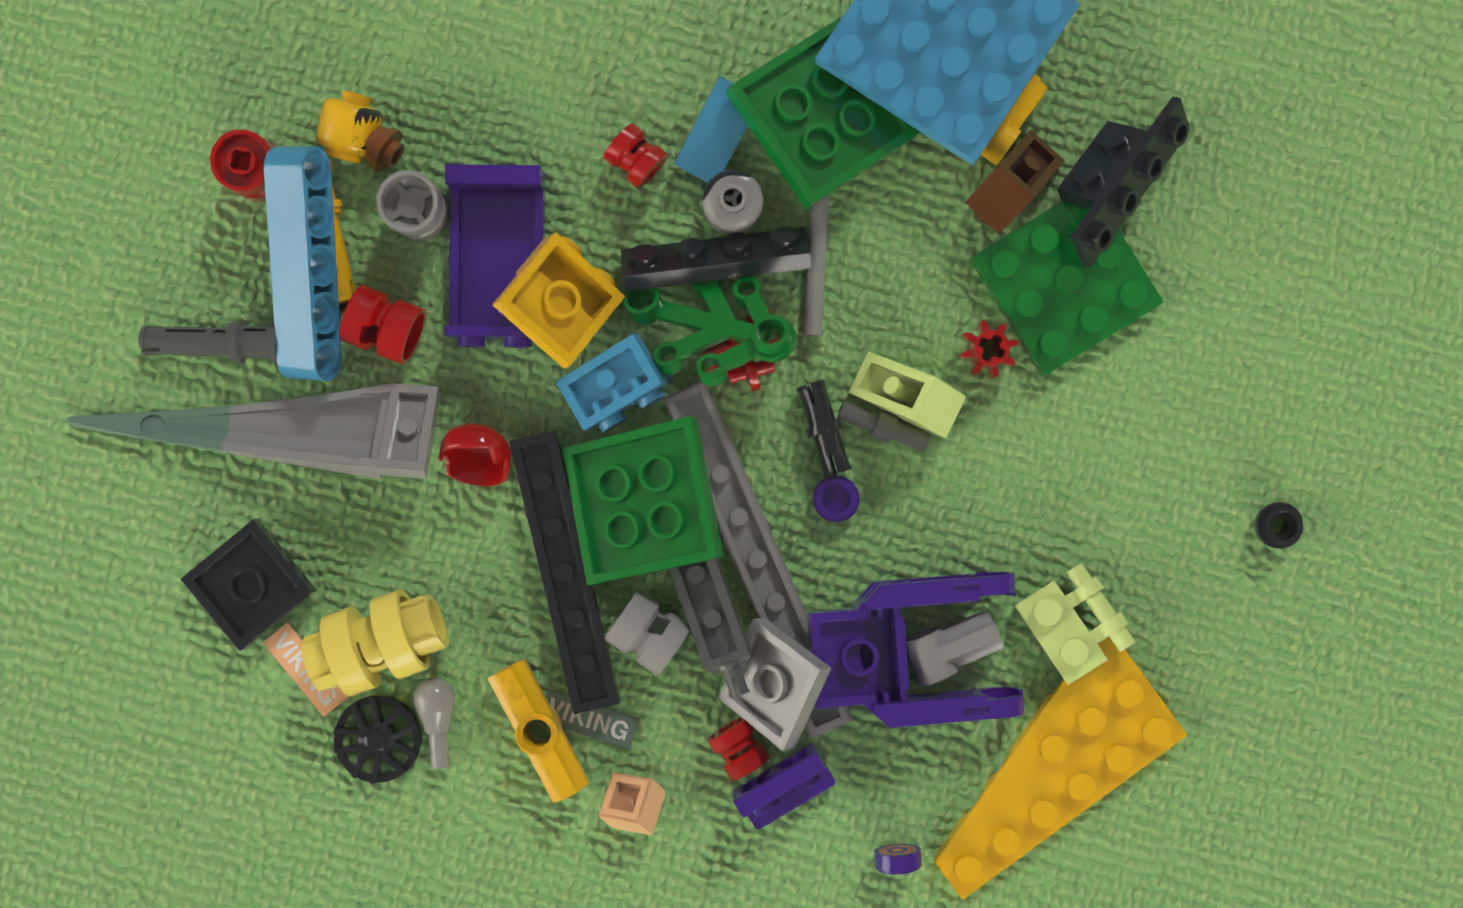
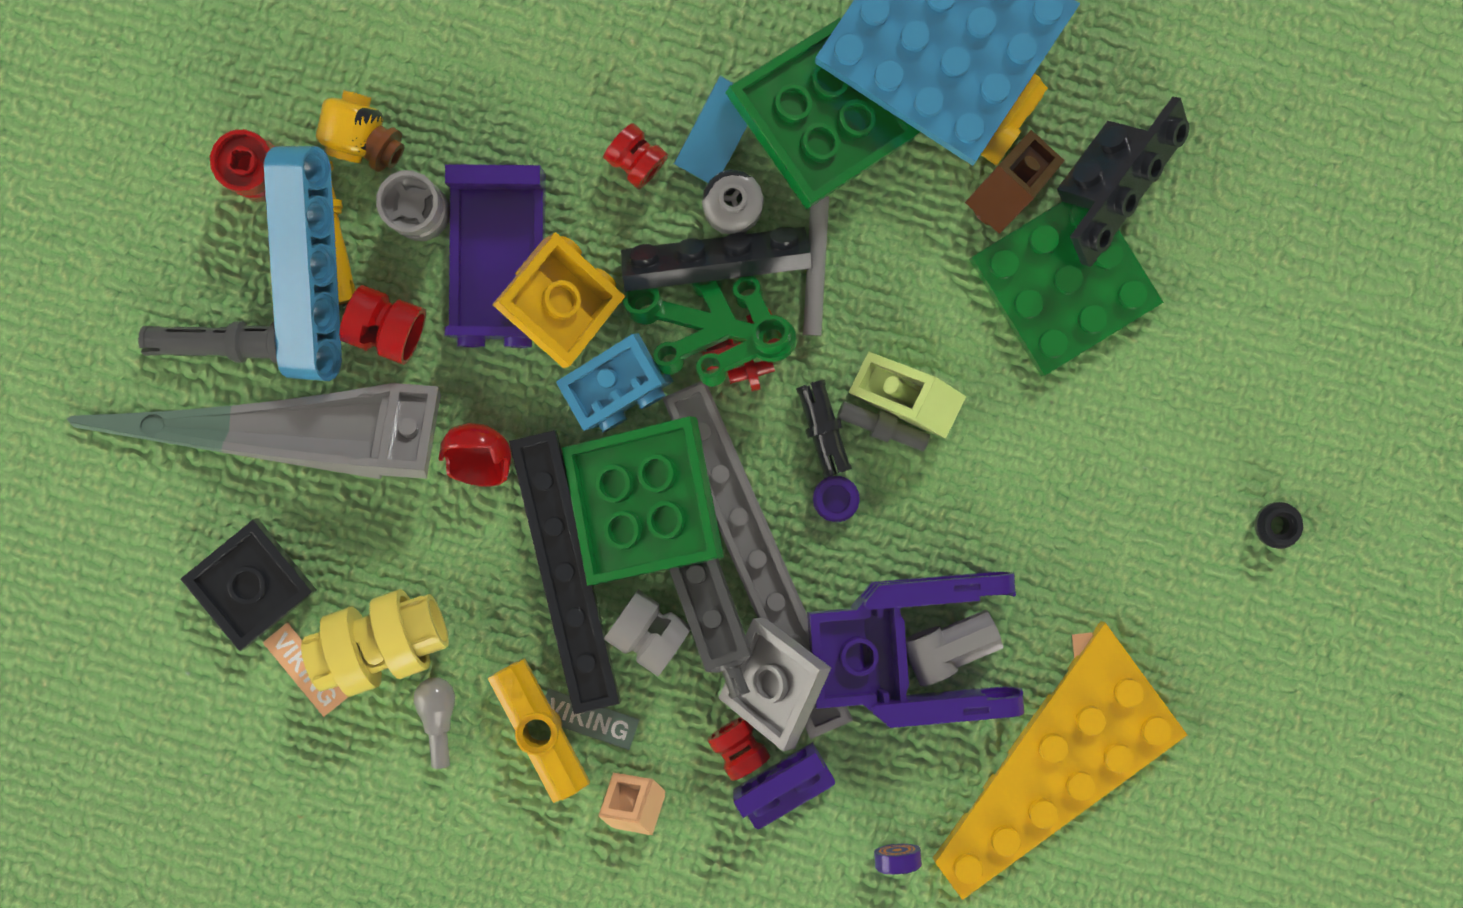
(377, 739): black wheel -> none
(1001, 347): red gear -> none
(1063, 633): yellowish green plate -> none

